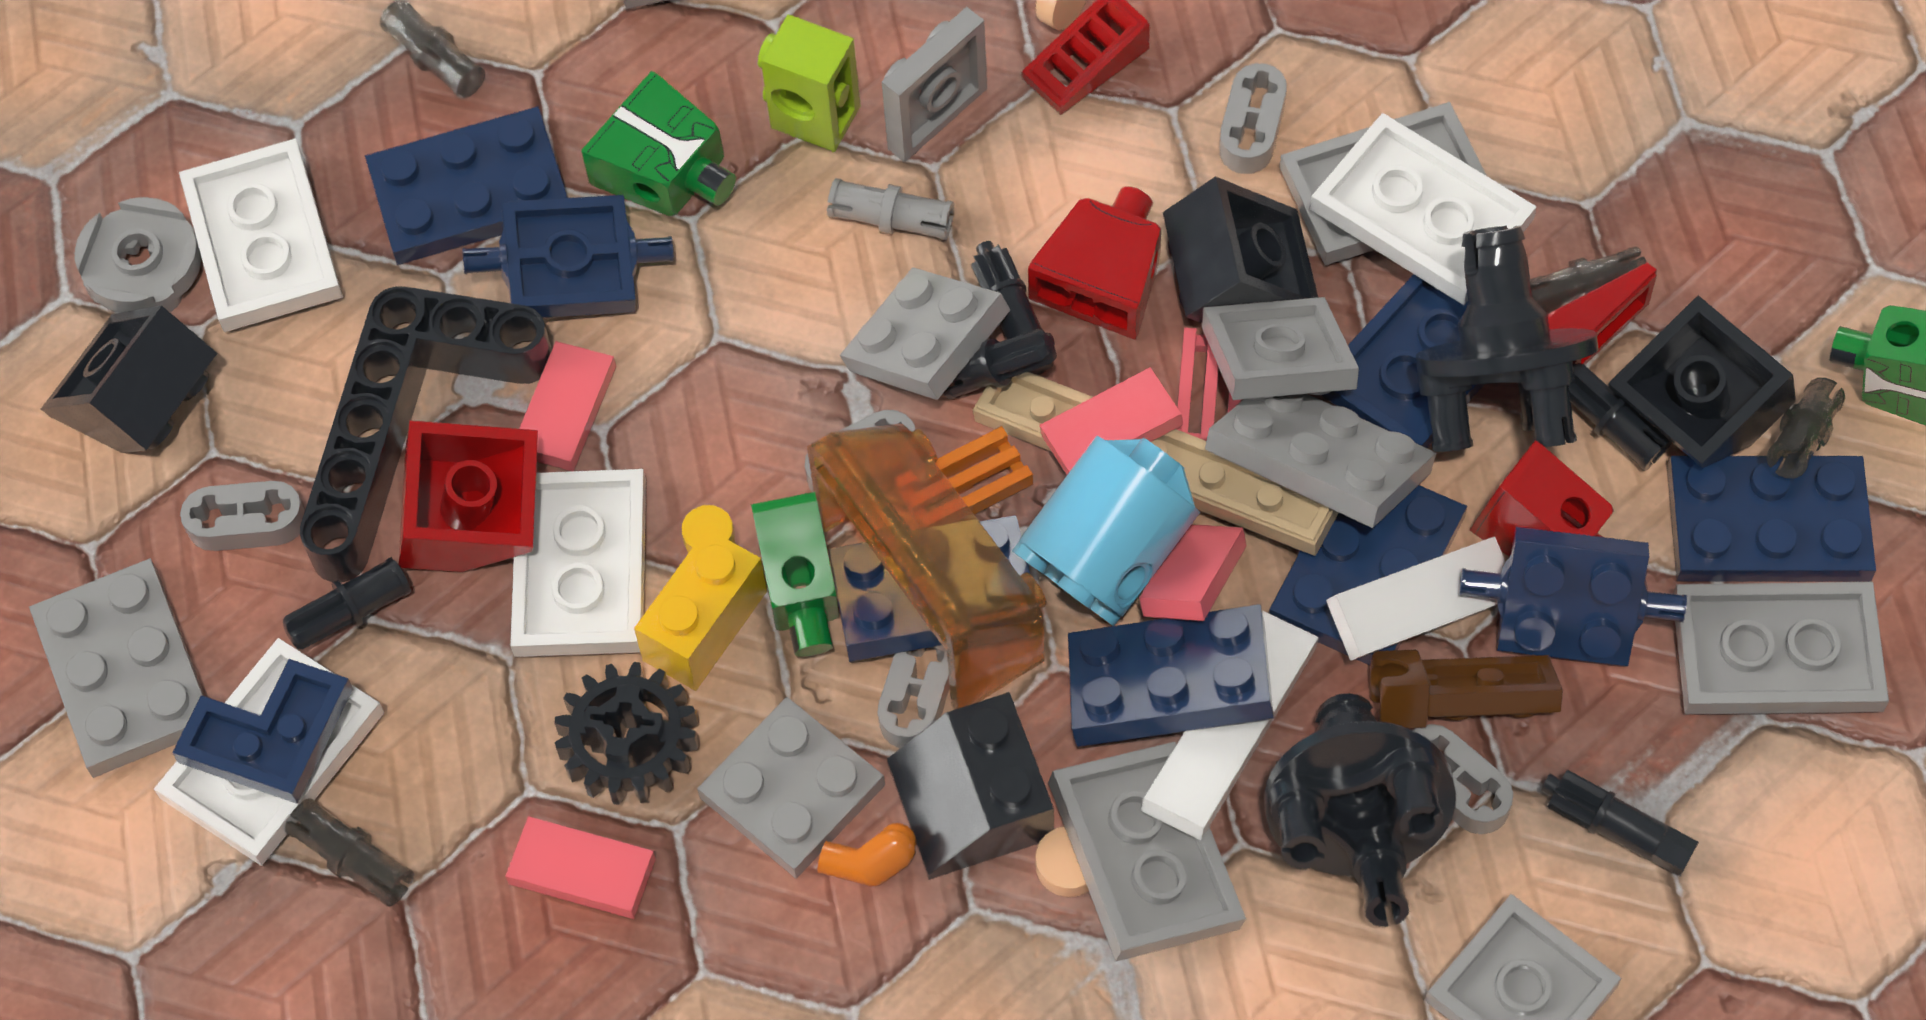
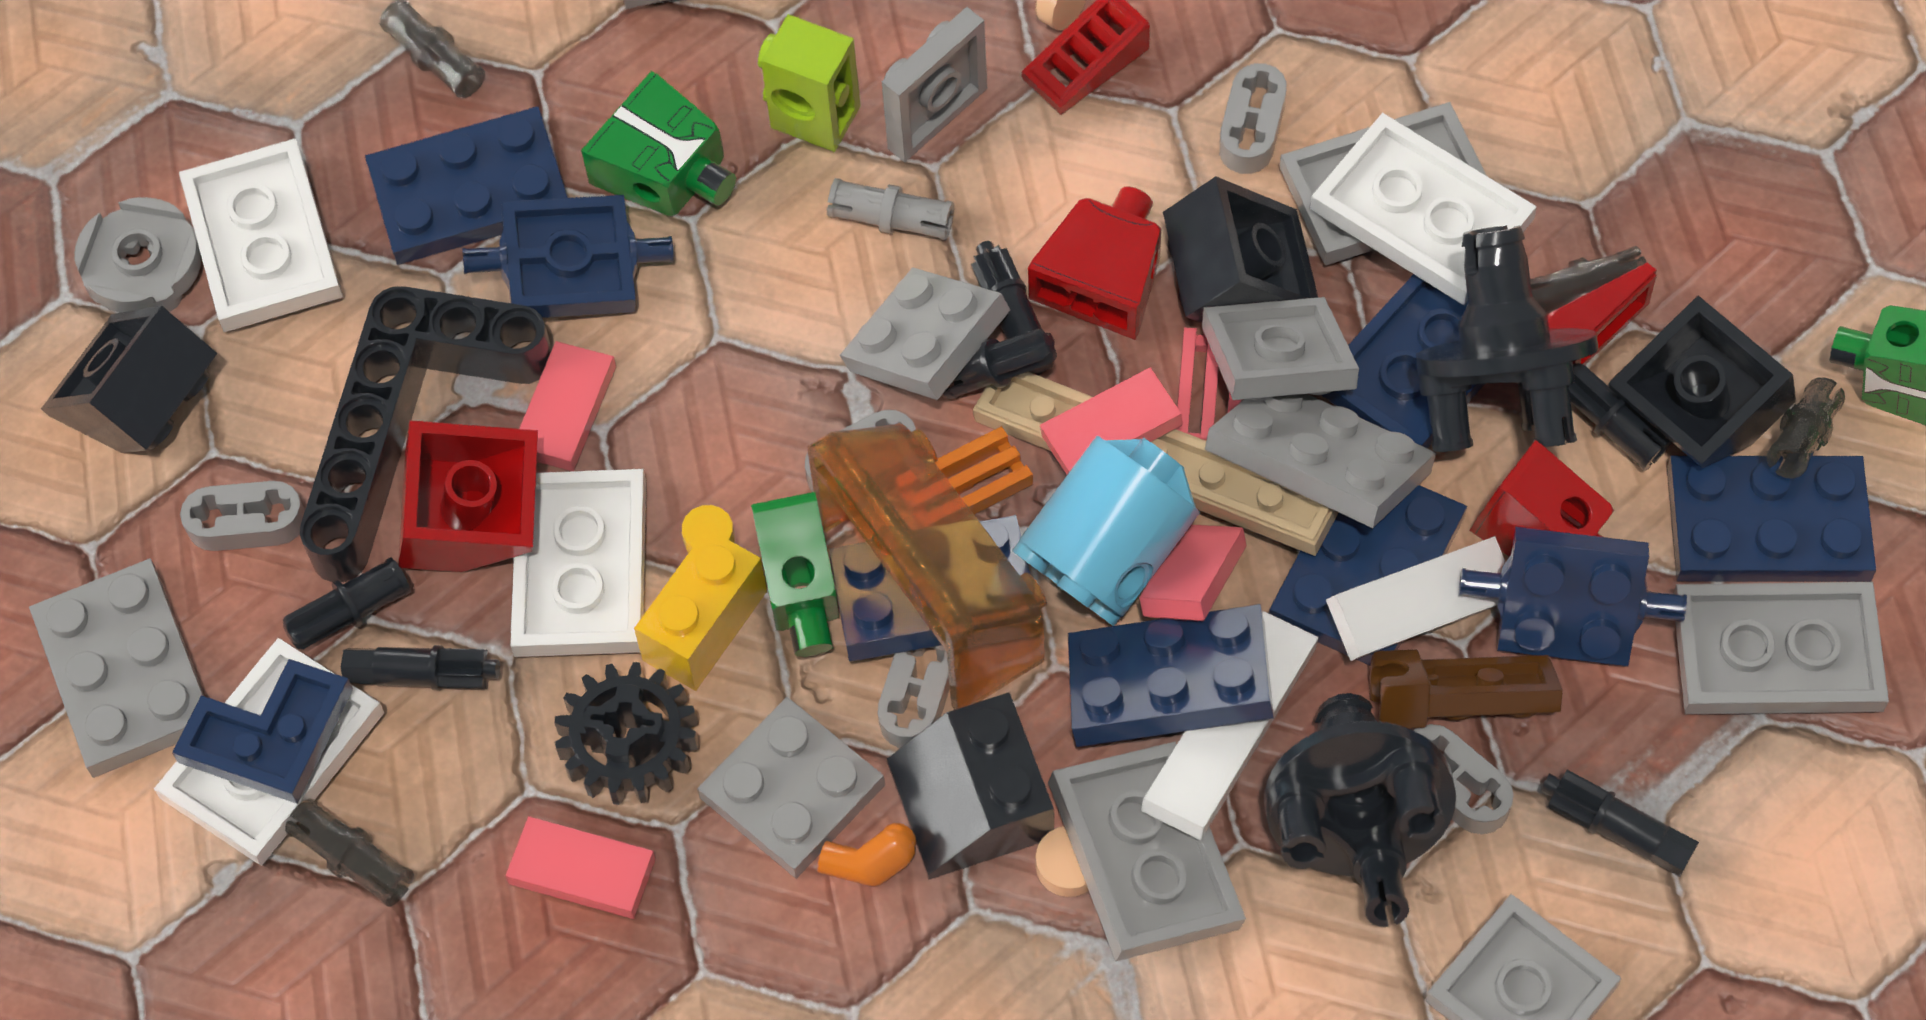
(419, 667): none -> black piece

